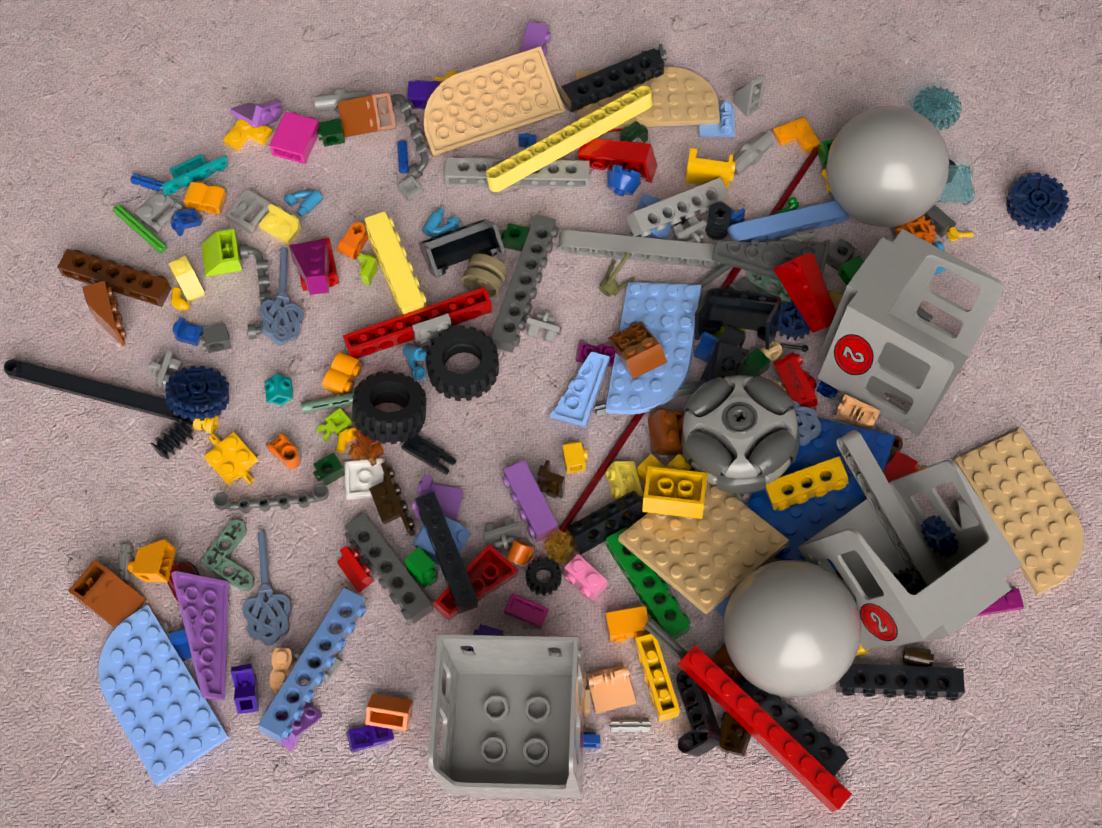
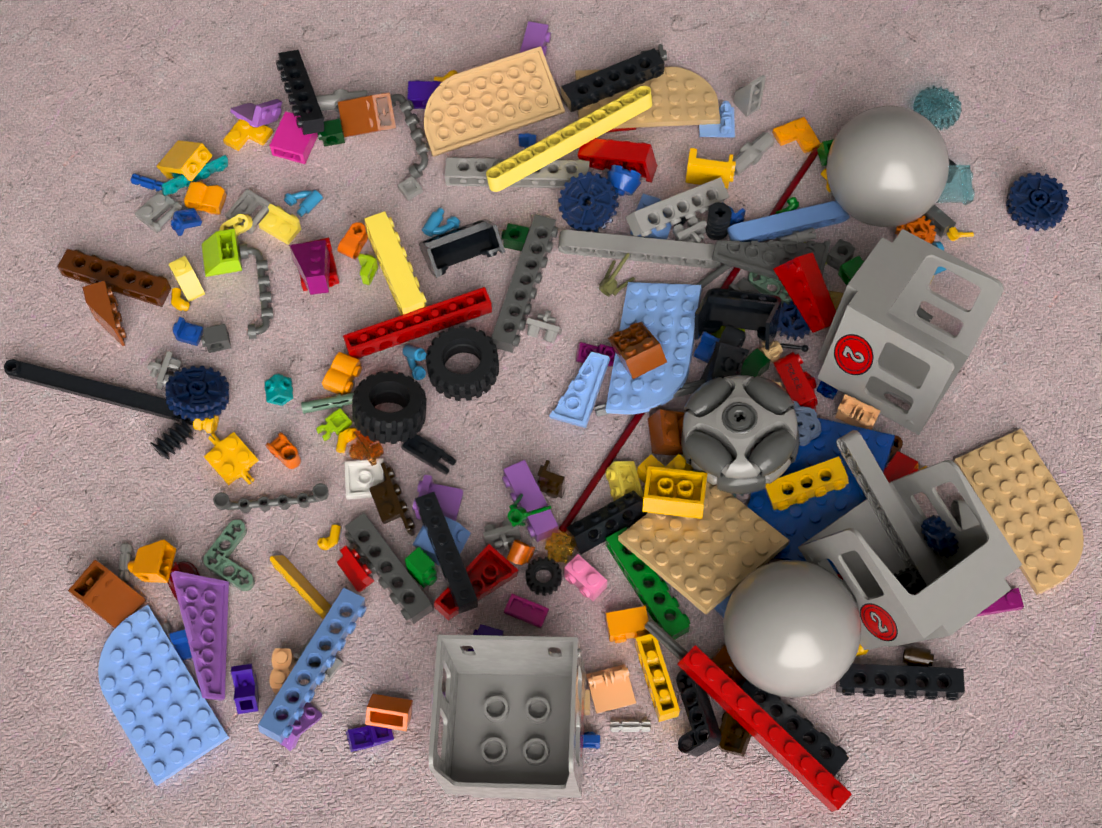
(139, 228): bright green axle -> none
(184, 159): none -> yellow panel
(233, 222): none -> light yellow beam
(259, 603): sand blue piece -> none
(289, 313): sand blue piece -> none
(300, 92): none -> black brick
(301, 585): none -> yellow slope
(329, 461): dark green brick -> none
(331, 540): none -> yellow arm
(402, 156): blue axle -> none
(428, 330): light grey plate -> none
(484, 272): dark tan wheel -> none
(518, 515): none -> green plant
(574, 457): yellow brick -> none
(598, 192): none -> dark blue piece
(633, 131): clear green bracket -> none

